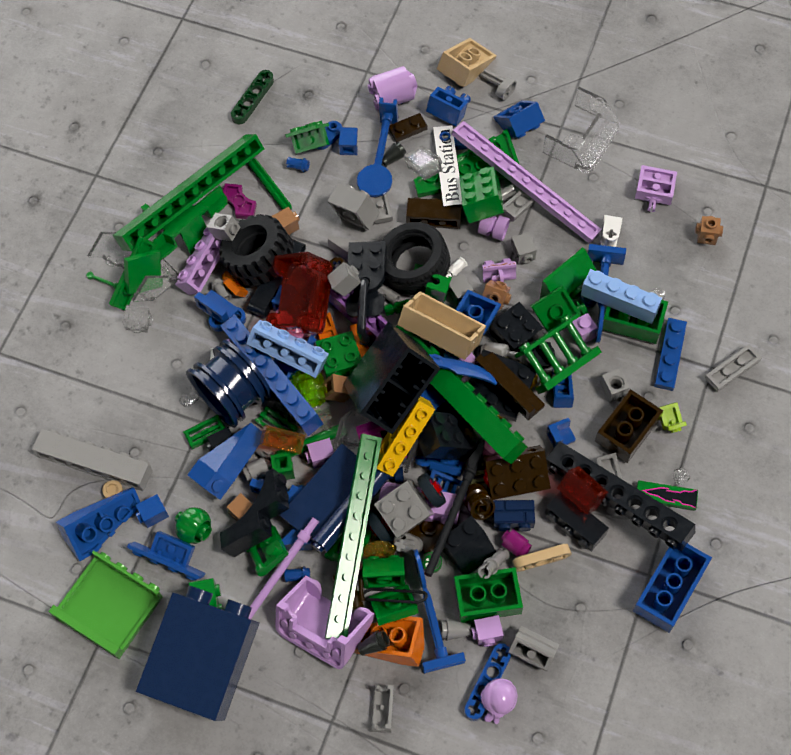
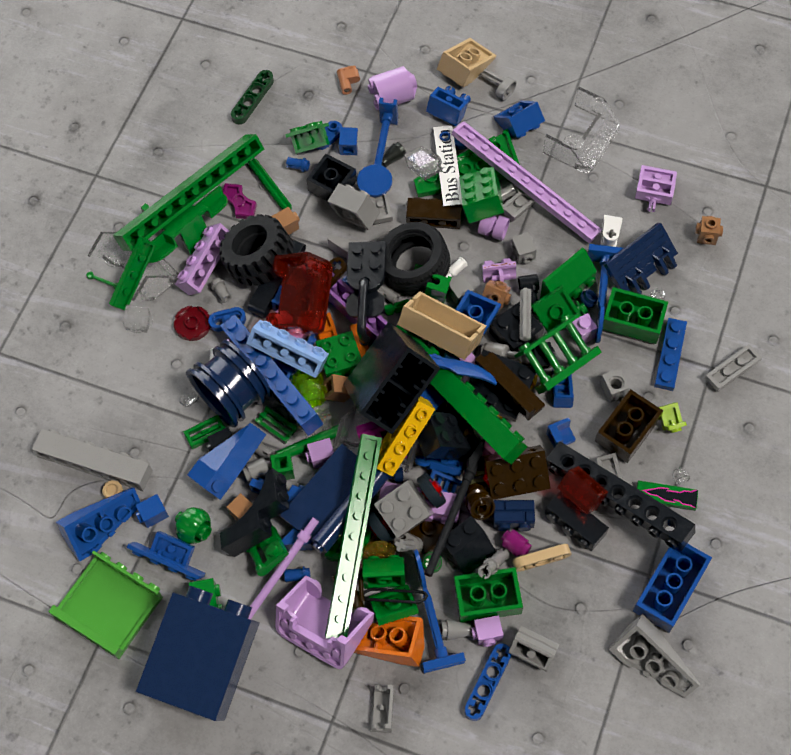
(138, 267): green tile -> none
(192, 323): none -> dark red tile
(215, 306): blue panel -> none
(223, 227): light grey brick -> none
(233, 285): orange tile -> none
(282, 439): clear orange brick -> none
(328, 174): none -> black brick
(344, 279): light grey brick -> none
(346, 77): none -> nougat piece
(374, 643): pearl dark grey cone -> none
(408, 127): dark brown plate -> none
(499, 699): lavender hat -> none
(525, 314): none -> light grey axle
(530, 282): none -> black pin
(621, 296): light blue brick -> none
(638, 259): none -> dark blue hinge
(649, 651): none -> light grey wedge

